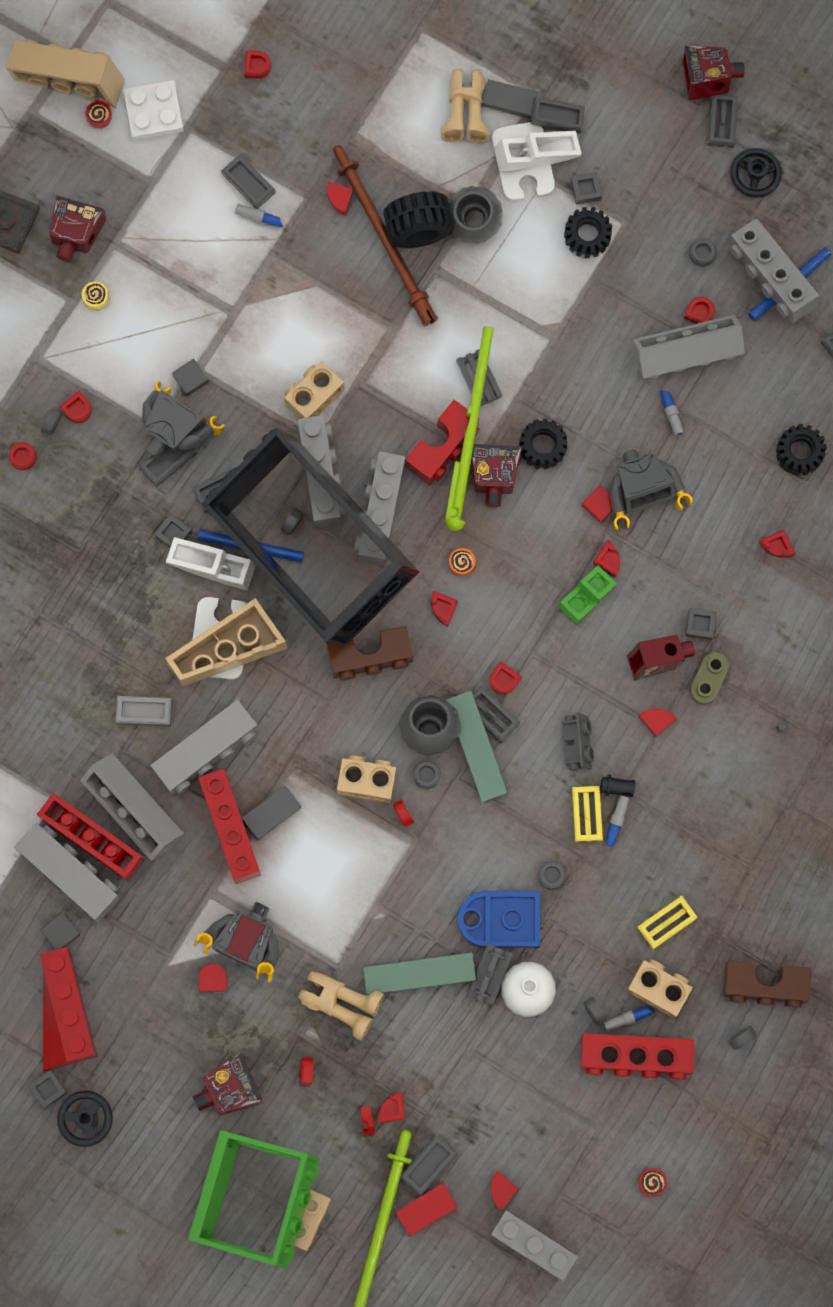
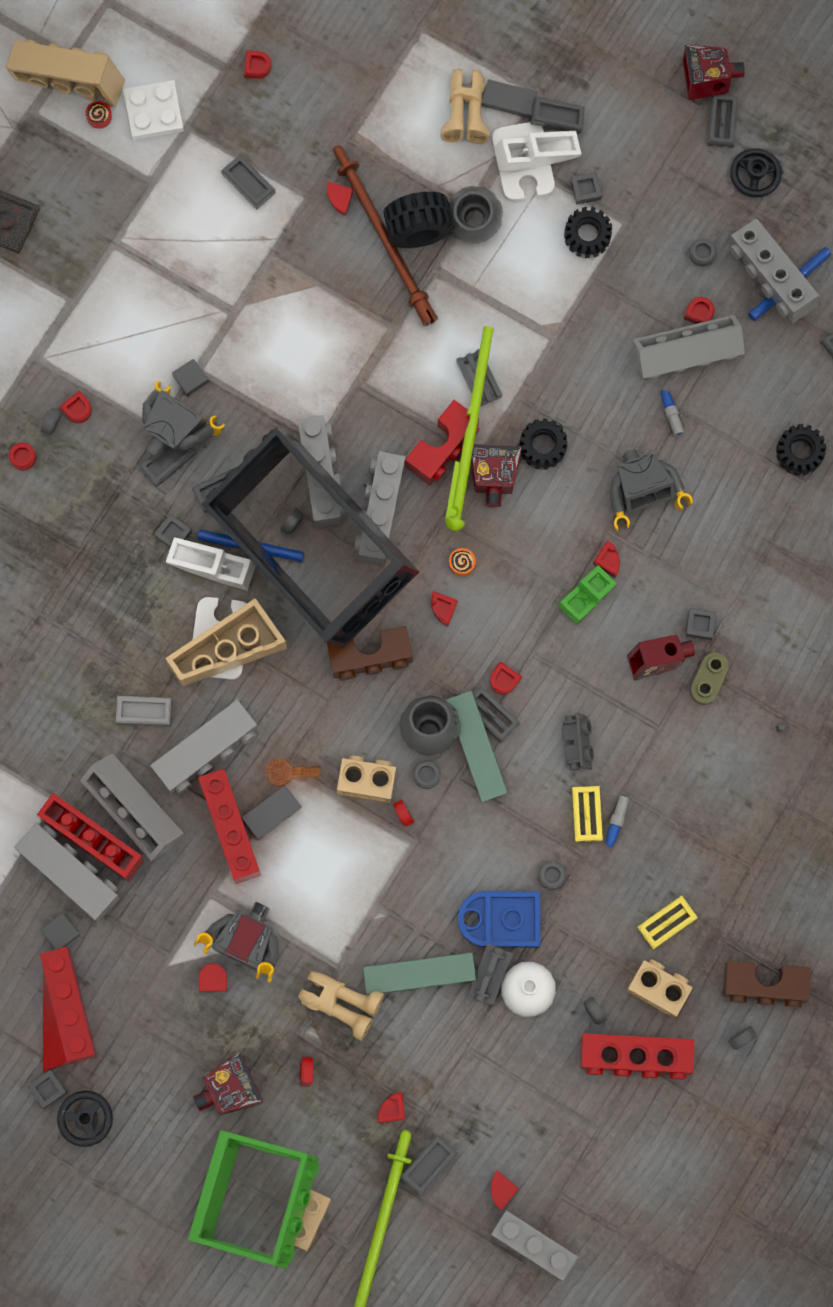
(75, 226): dark red torso -> none
(95, 295): tile -> none
(258, 215): light grey piece -> none
(280, 772): none -> clear orange plate
(319, 397): tan brick -> none
(367, 1121): red tile -> none
(426, 1209): red tile -> none
(598, 504): red tile -> none
(617, 786): black pin -> none
(628, 1018): light grey piece -> none
(652, 1182): tile -> none
(657, 720): red tile -> none
(778, 545): red tile -> none

